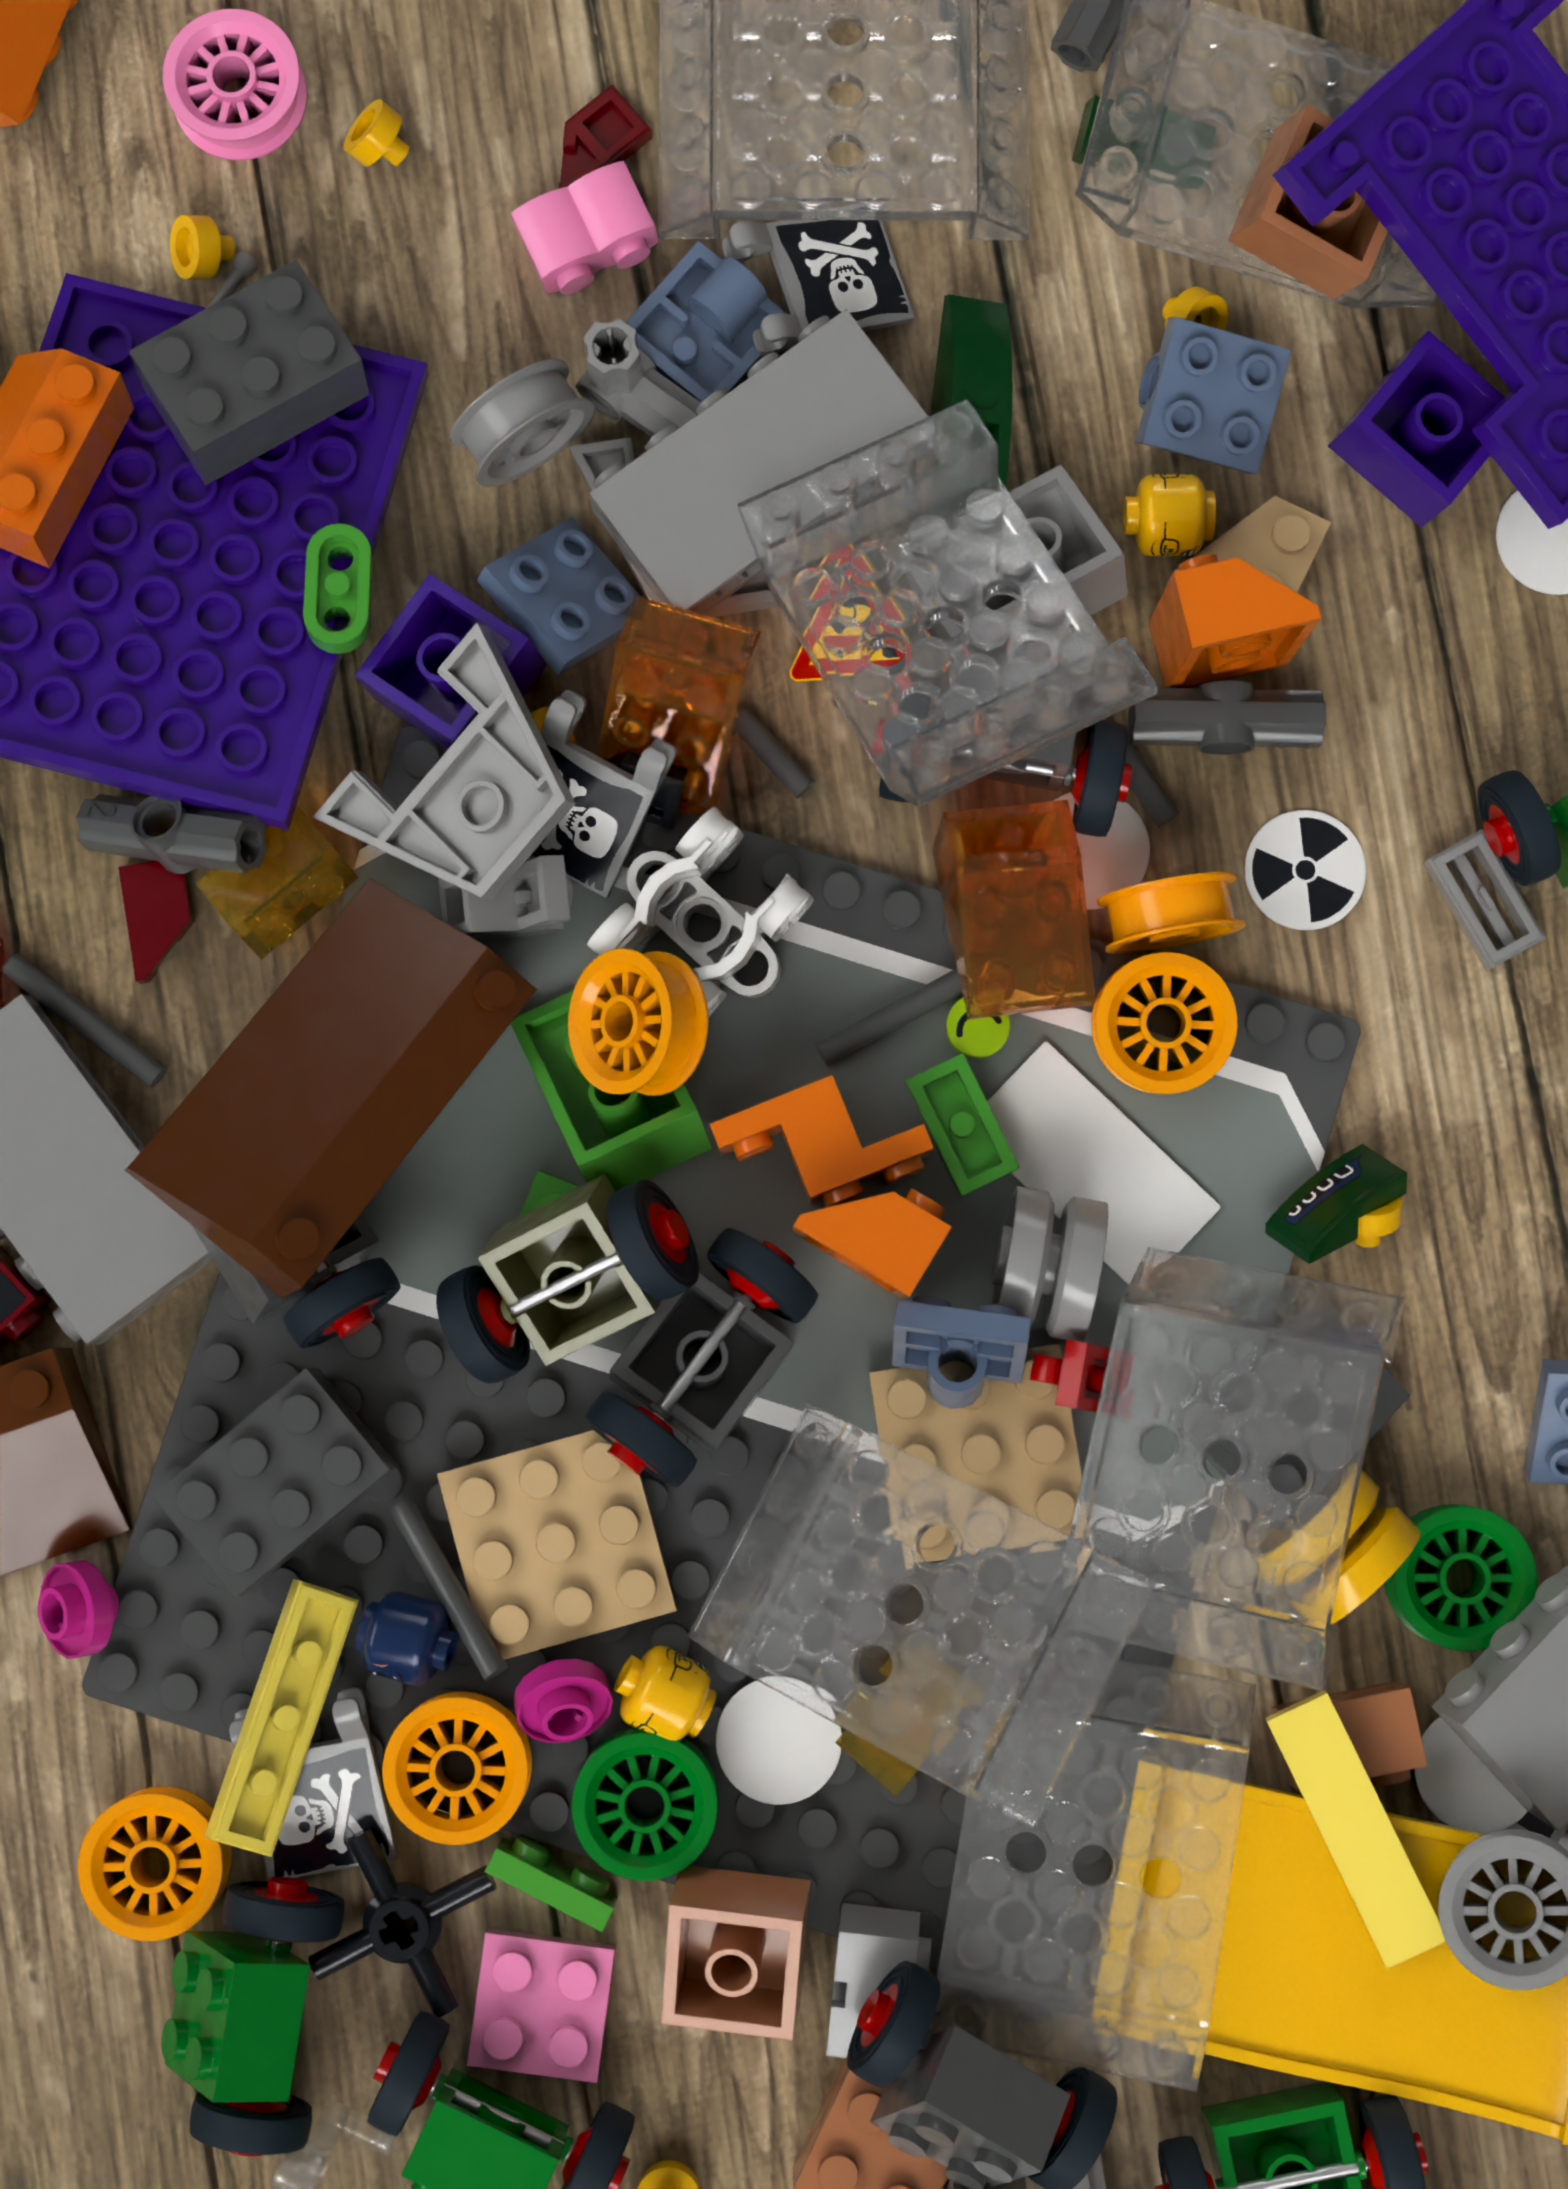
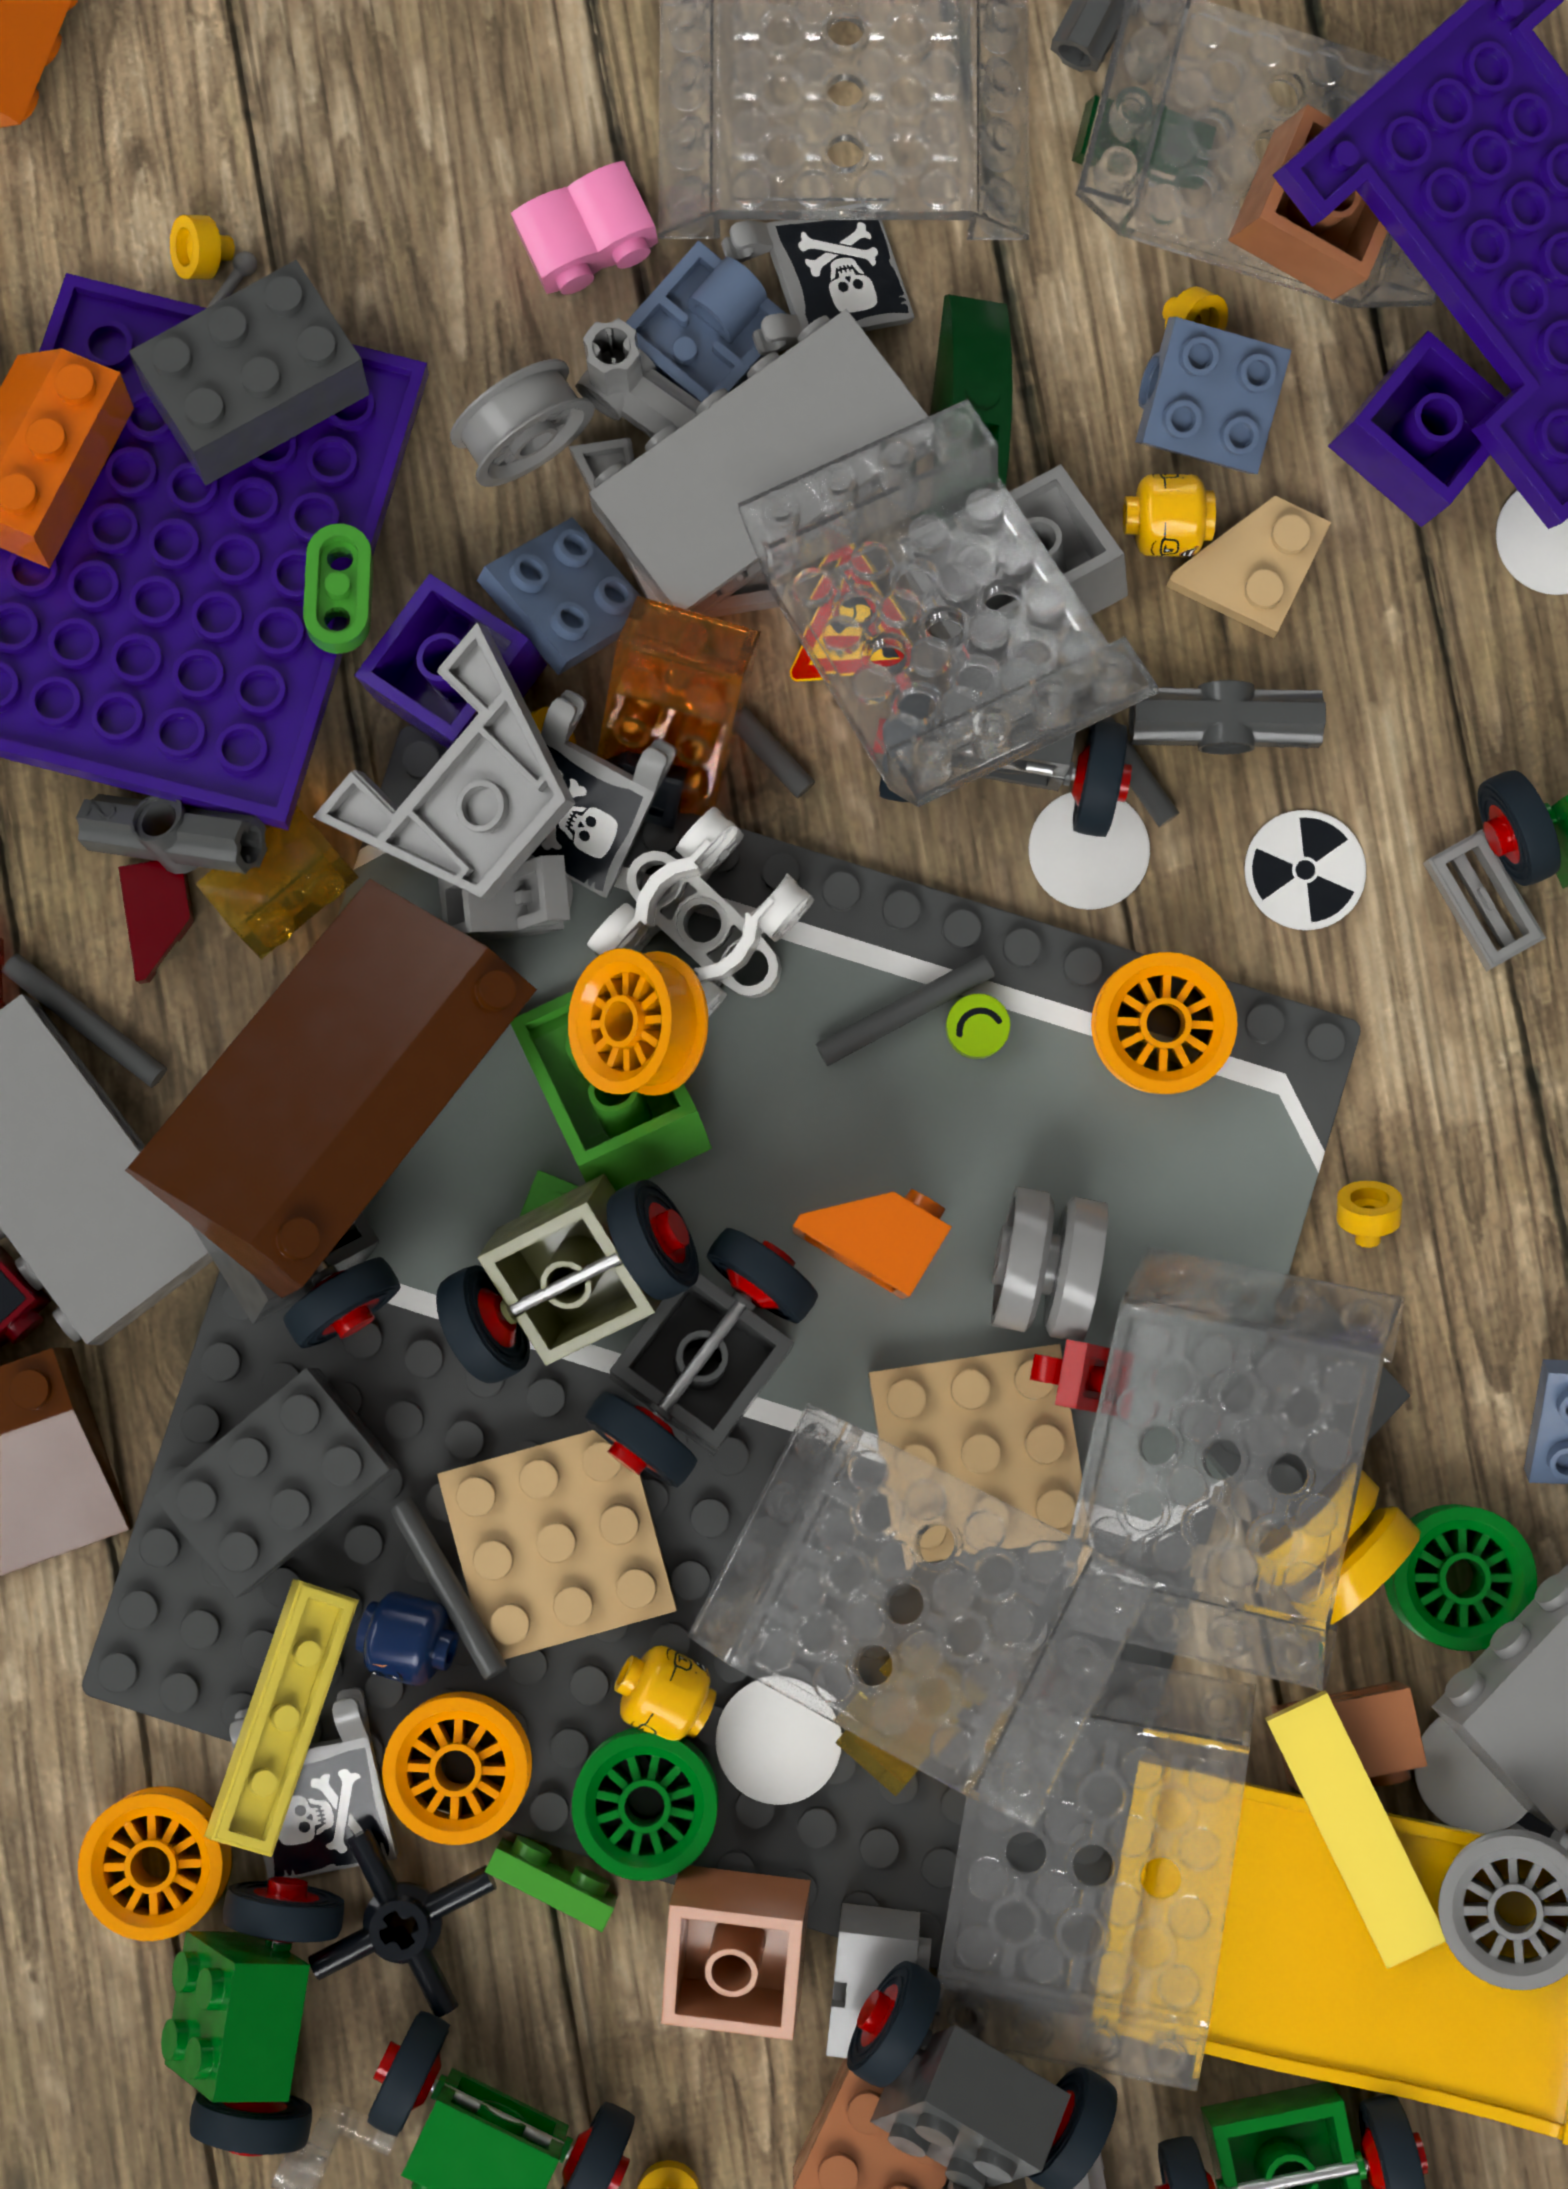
(77, 1609): dark pink plate -> none
(270, 64): bright pink wheel -> none
(375, 135): yellow tile -> none
(541, 2005): bright pink plate -> none
(562, 1701): dark pink plate -> none
(601, 135): dark red tile -> none
(822, 1142): orange bracket -> none
(934, 1333): sand blue plate -> none
(961, 1124): bright green plate -> none
(1015, 908): clear orange slope -> none
(1086, 1148): white sticker -> none
(1171, 912): light orange wheel -> none
(1226, 622): orange slope -> none
(1327, 1206): dark green slope -> none

